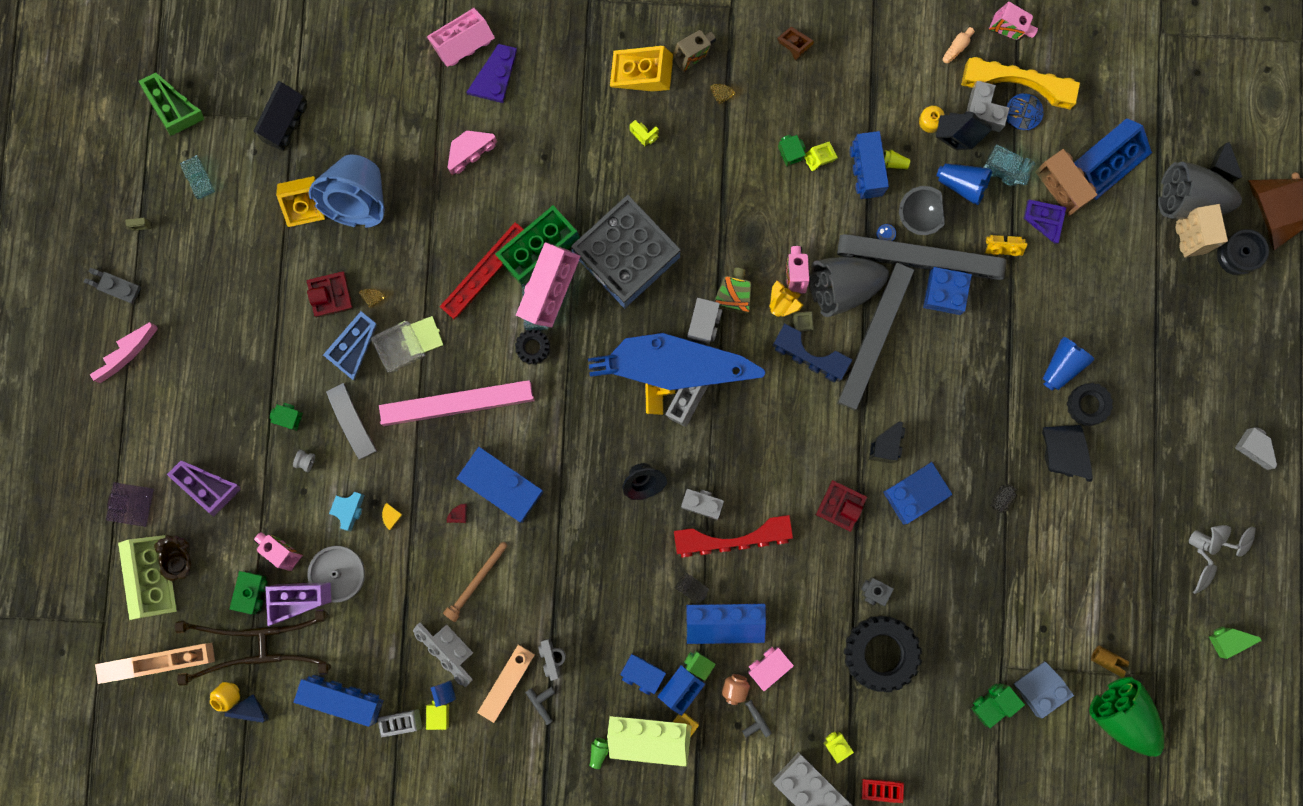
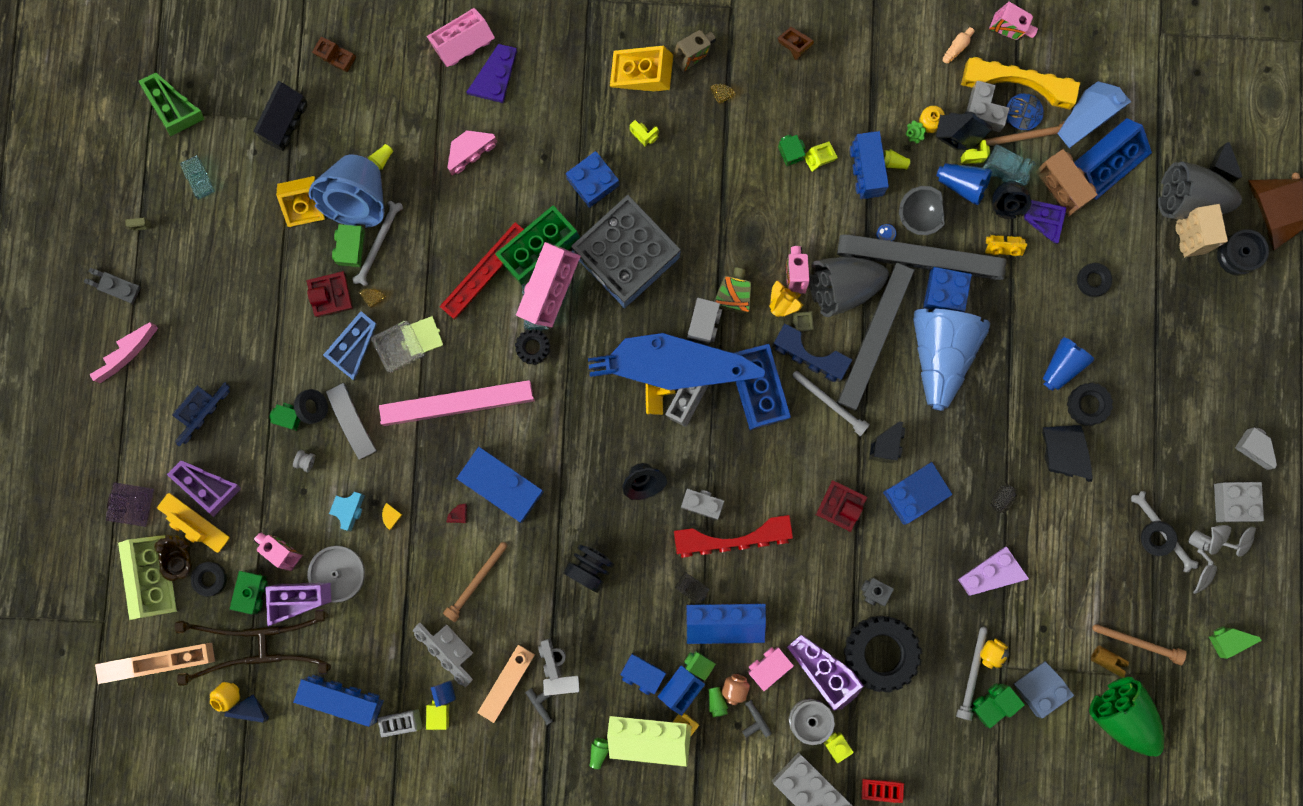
(192, 523): none -> yellow bracket
(195, 408): none -> dark blue bracket
(196, 579): none -> black tyre
(300, 408): none -> black tyre
(334, 54): none -> reddish brown slope
(348, 245): none -> bright green brick
(381, 156): none -> neon yellow cone
(393, 209): none -> light grey piece
(561, 685): none -> white sticker
(588, 568): none -> black wheel
(592, 179): none -> blue brick
(717, 704): none -> bright green cone
(764, 396): none -> blue brick
(822, 718): none -> light grey wheel
(830, 676): none -> medium lavender wedge
(859, 425): none -> light grey piece
(916, 131): none -> bright green plant
(946, 351): none -> medium blue cone
(965, 711): none -> light grey piece
(973, 156): none -> neon yellow bracket
(993, 573): none -> lavender wing
(994, 653): none -> yellow head
(1011, 200): none -> black cylinder
(1023, 136): none -> medium nougat piece
(1093, 109): none -> medium blue wedge
(1102, 271): none -> black tyre
(1140, 499): none -> light grey piece
(1163, 527): none -> black tyre
(1176, 655): none -> medium nougat piece
(1239, 502): none -> light grey brick

